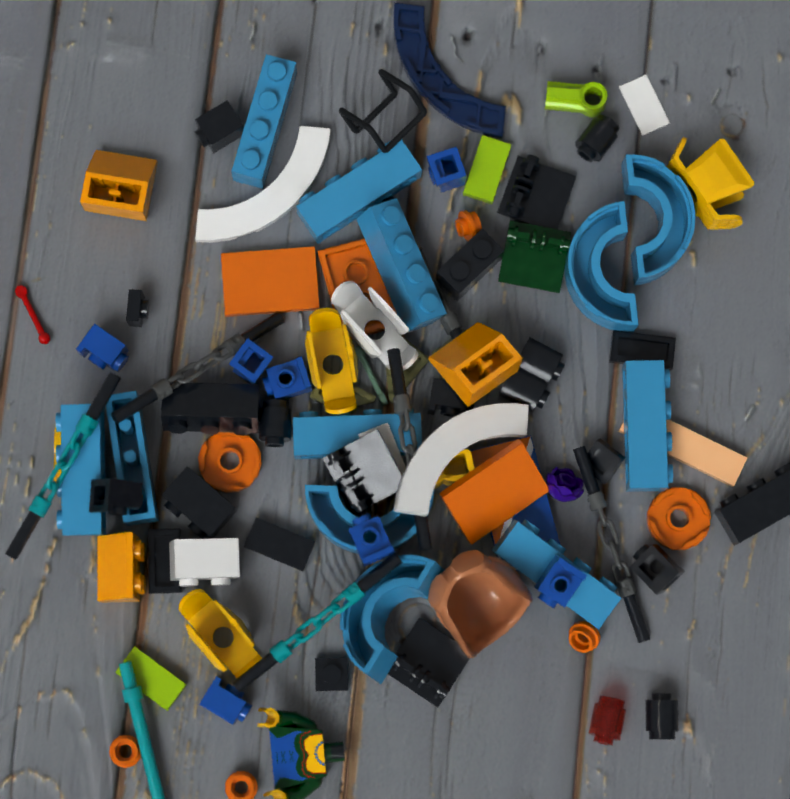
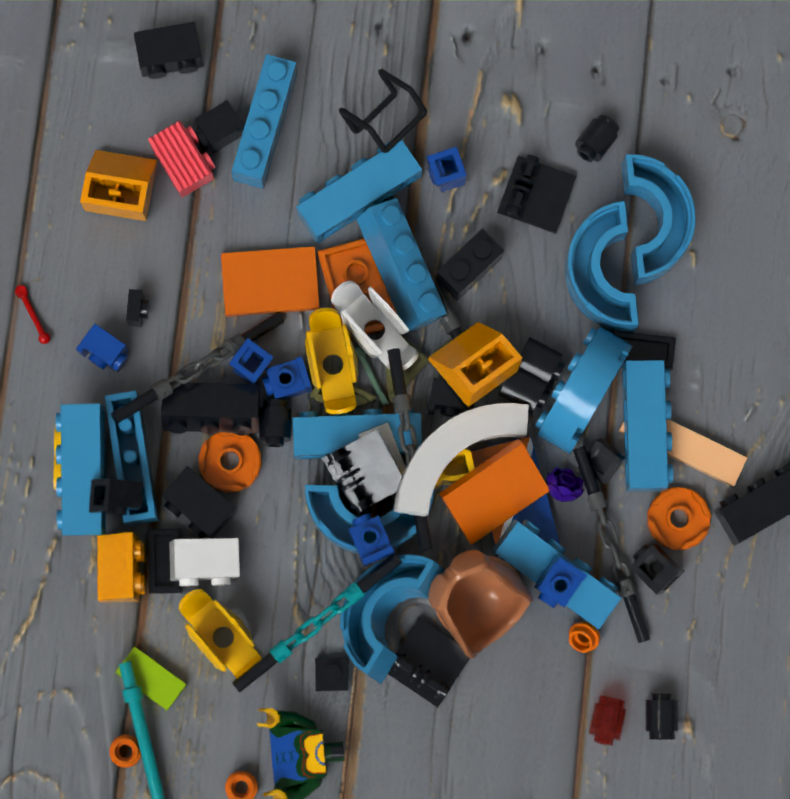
(41, 505): piece -> none
(168, 50): none -> black brick
(181, 158): none -> coral brick
(226, 702): blue brick -> none
(276, 199): white tile -> none
(279, 544): black tile -> none
(434, 83): dark blue tile -> none
(468, 224): orange plate -> none
(487, 169): lime tile -> none
(534, 256): dark green hinge -> none
(570, 97): lime piece -> none
(584, 389): none -> dark azure brick
(644, 105): white sticker -> none
(717, 181): yellow piece -> none

